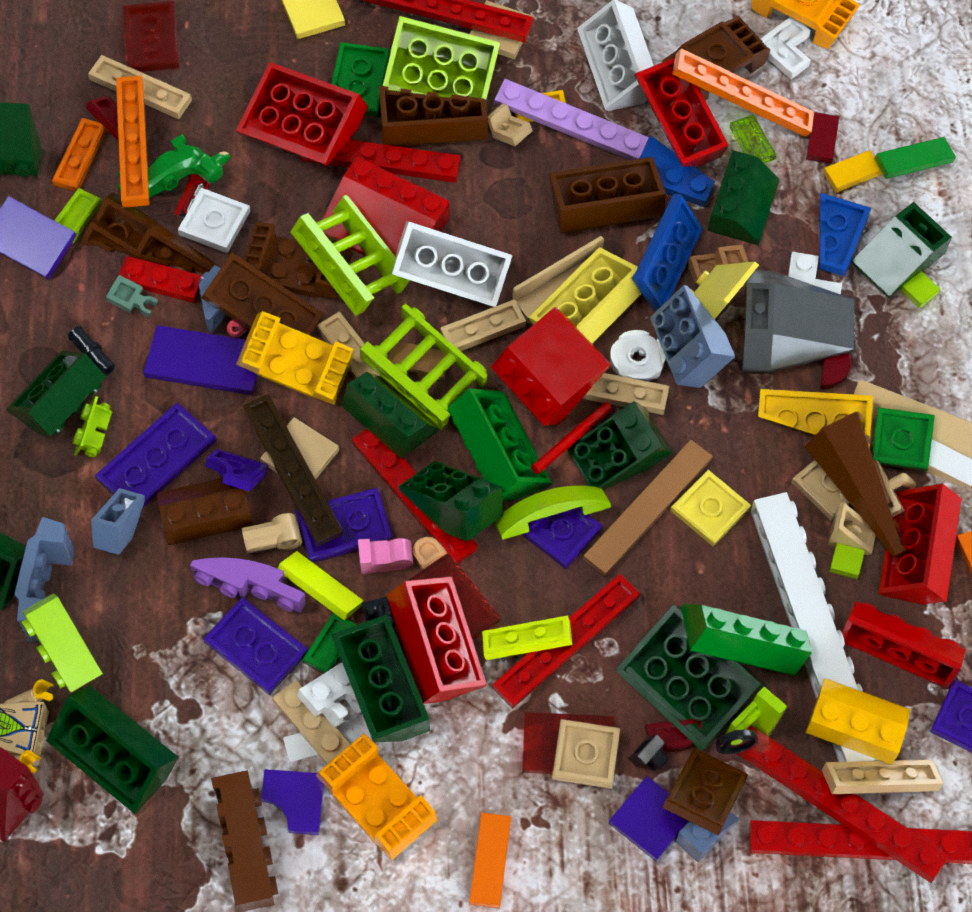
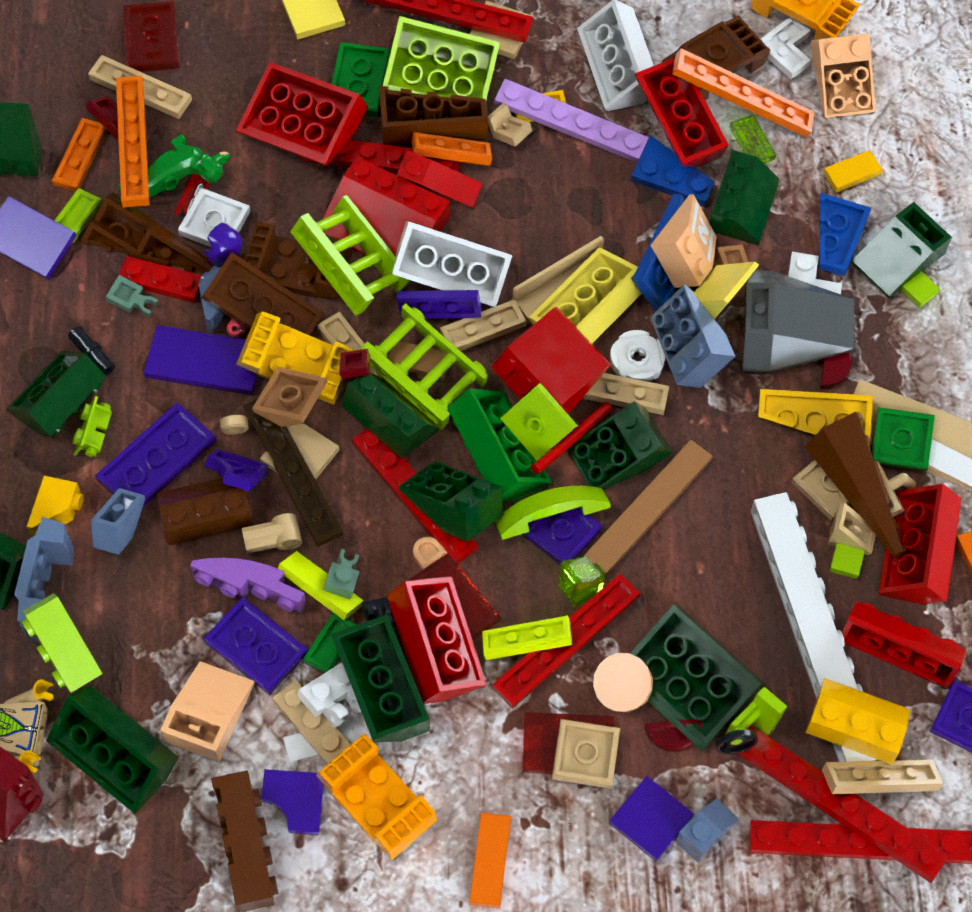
(56, 501): none -> yellow slope
(206, 711): none -> light nougat slope
(223, 242): none -> dark purple hair
(234, 424): none -> tan tile
(289, 396): none -> medium nougat slope
(342, 576): none -> sand green plate
(354, 363): none -> dark red tile
(359, 516): dark purple tile -> none
(385, 555): bright pink leg -> none
(439, 179): none -> red slope
(442, 303): none -> dark purple plate
(451, 148): none -> orange tile
(538, 421): none -> lime plate
(580, 579): none -> clear neon green slope
(607, 194): reddish brown slope -> none
(623, 682): none -> light nougat tile
(649, 753): black tile -> none
(686, 245): none -> light nougat slope
(705, 791): reddish brown tile -> none
(710, 507): light yellow tile -> none
(745, 639): green slope -> none
(823, 138): dark red tile -> none
(844, 74): none -> light nougat slope
(915, 157): green tile -> none

